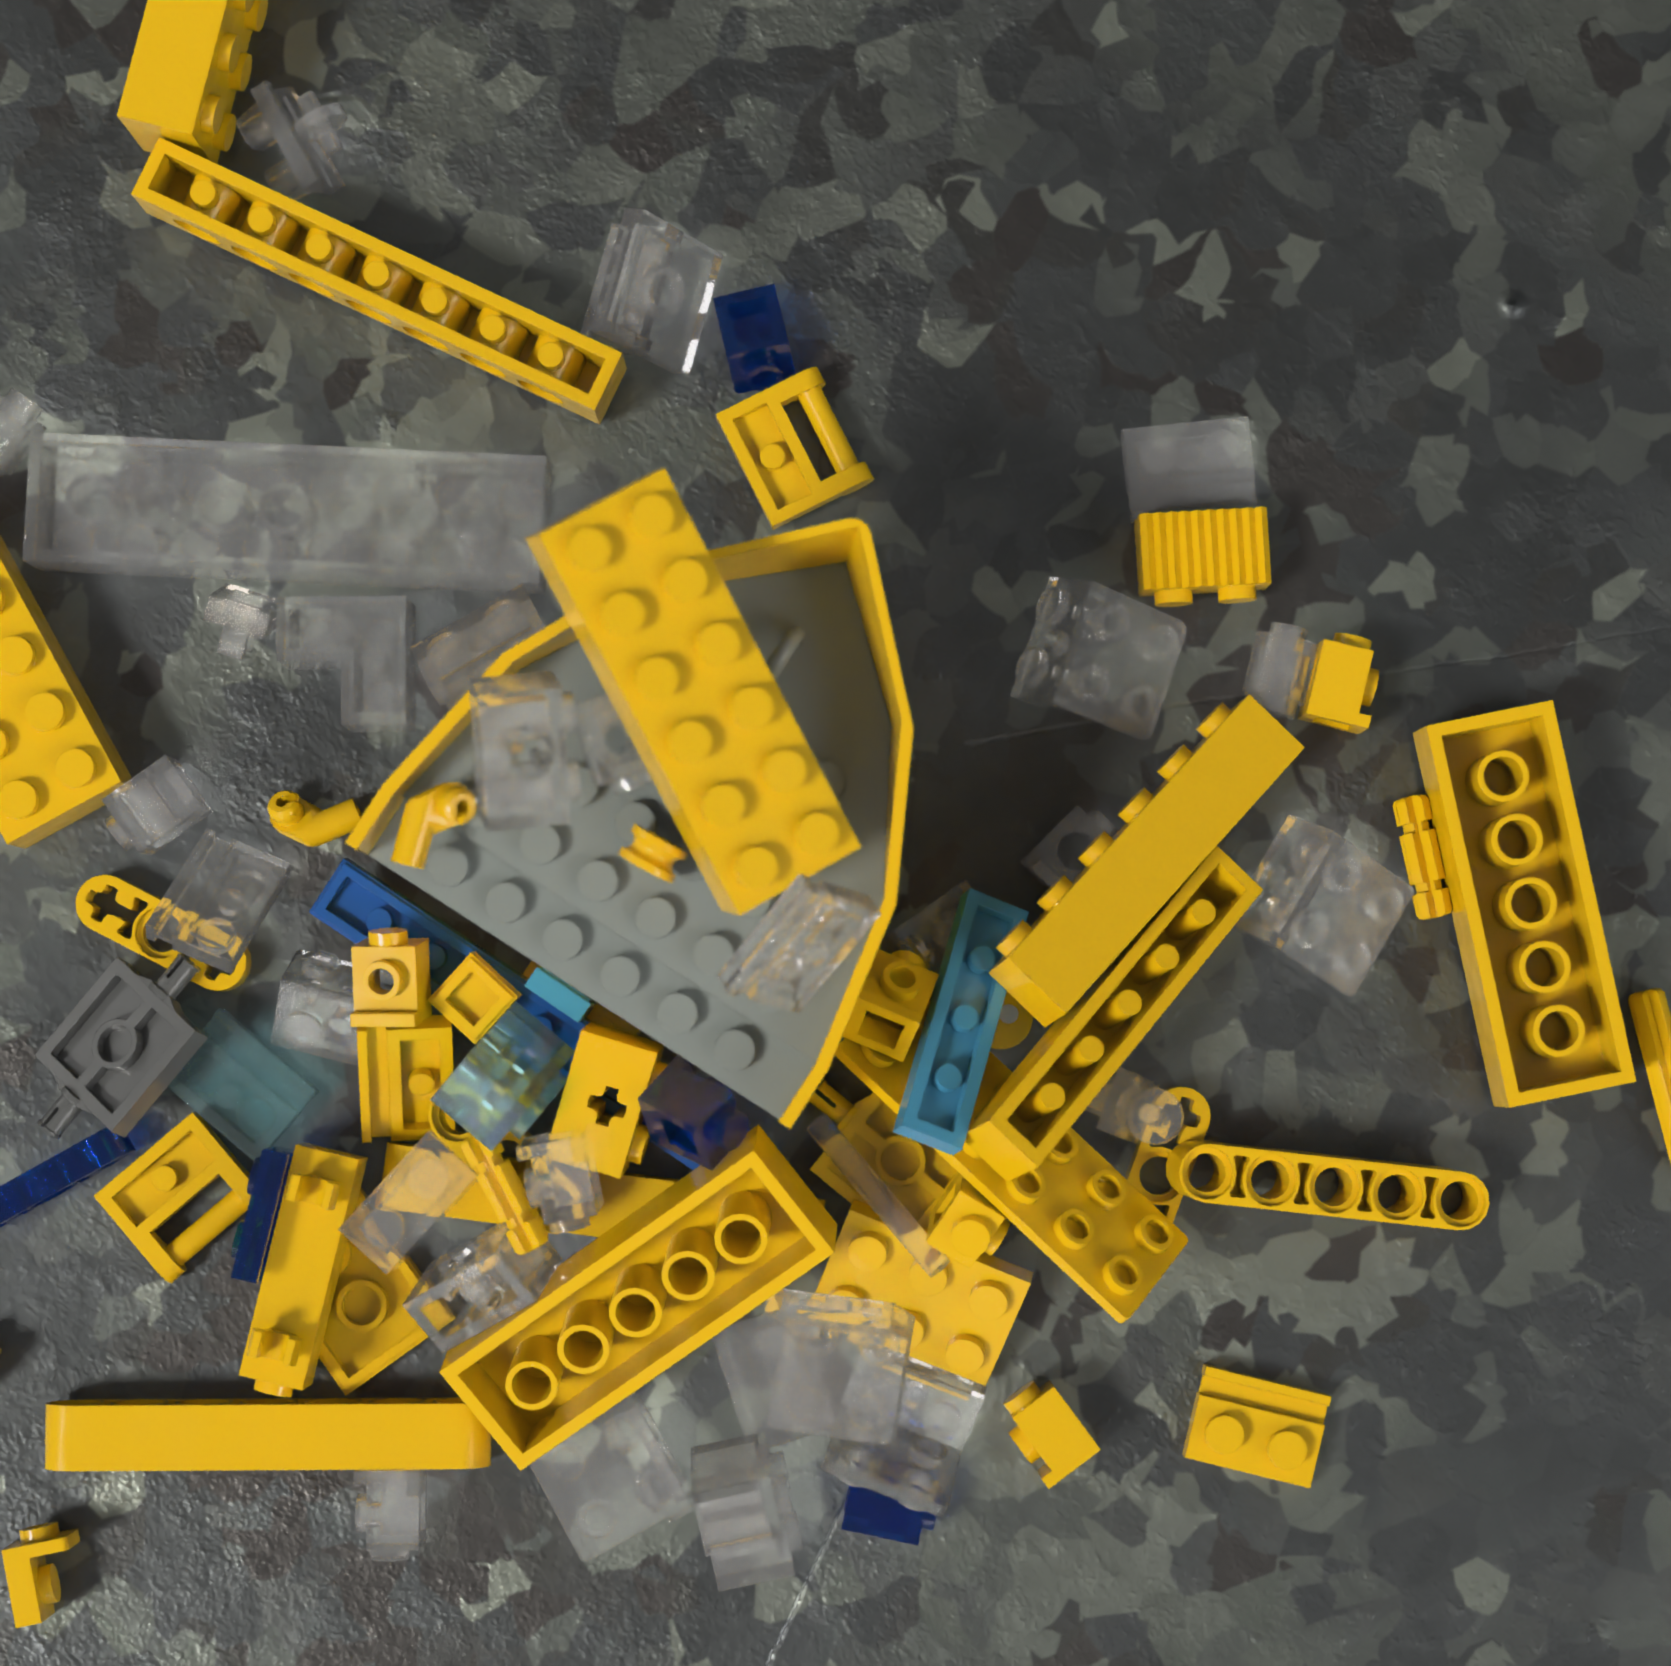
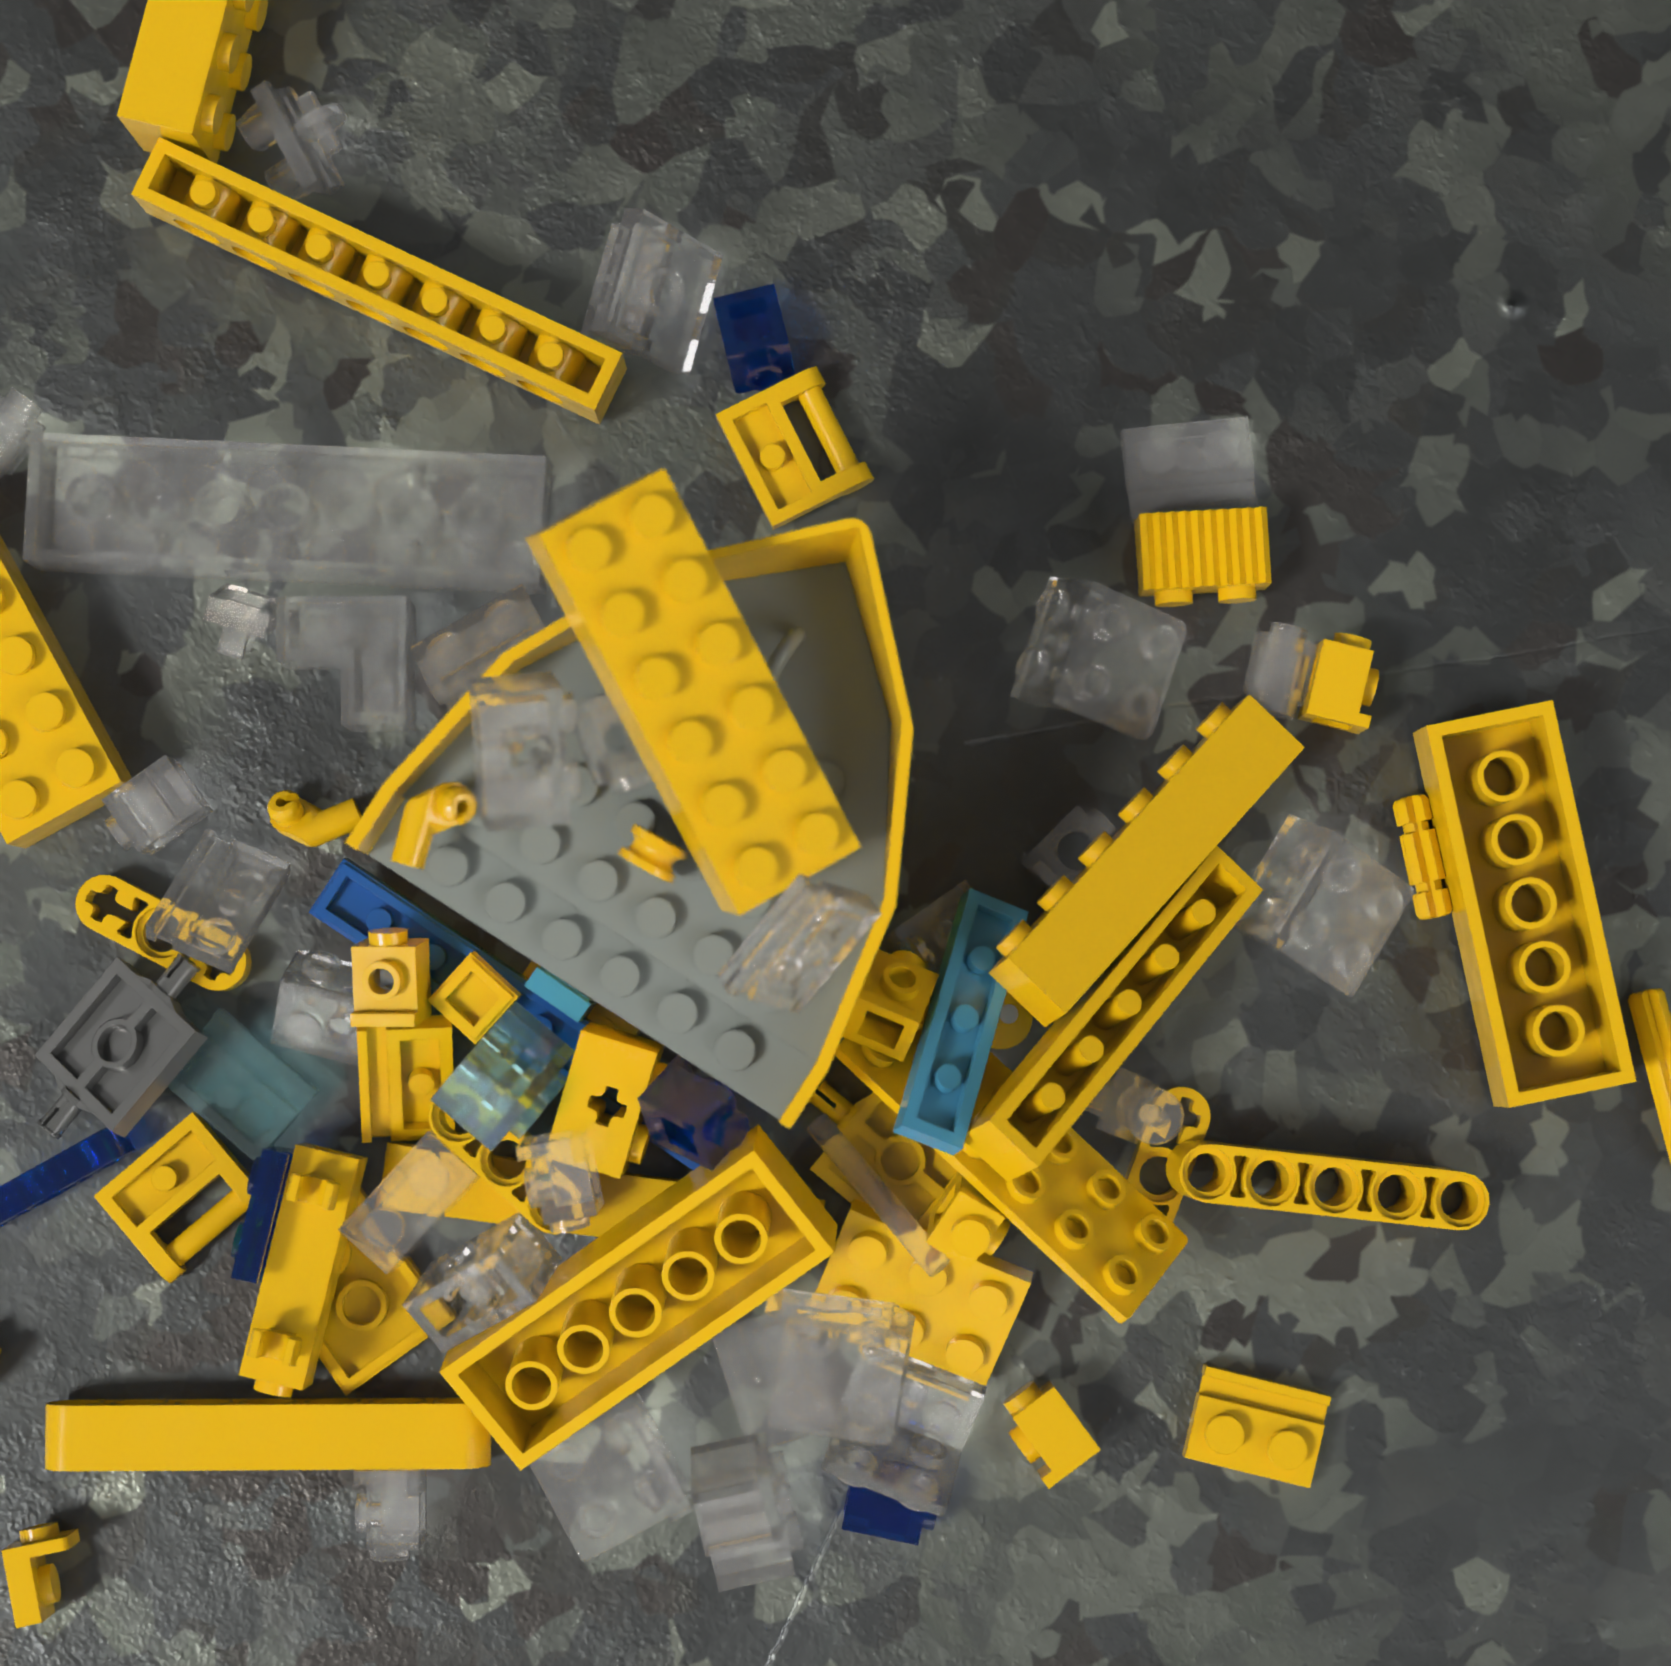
(506, 1195): yellow axle -> none

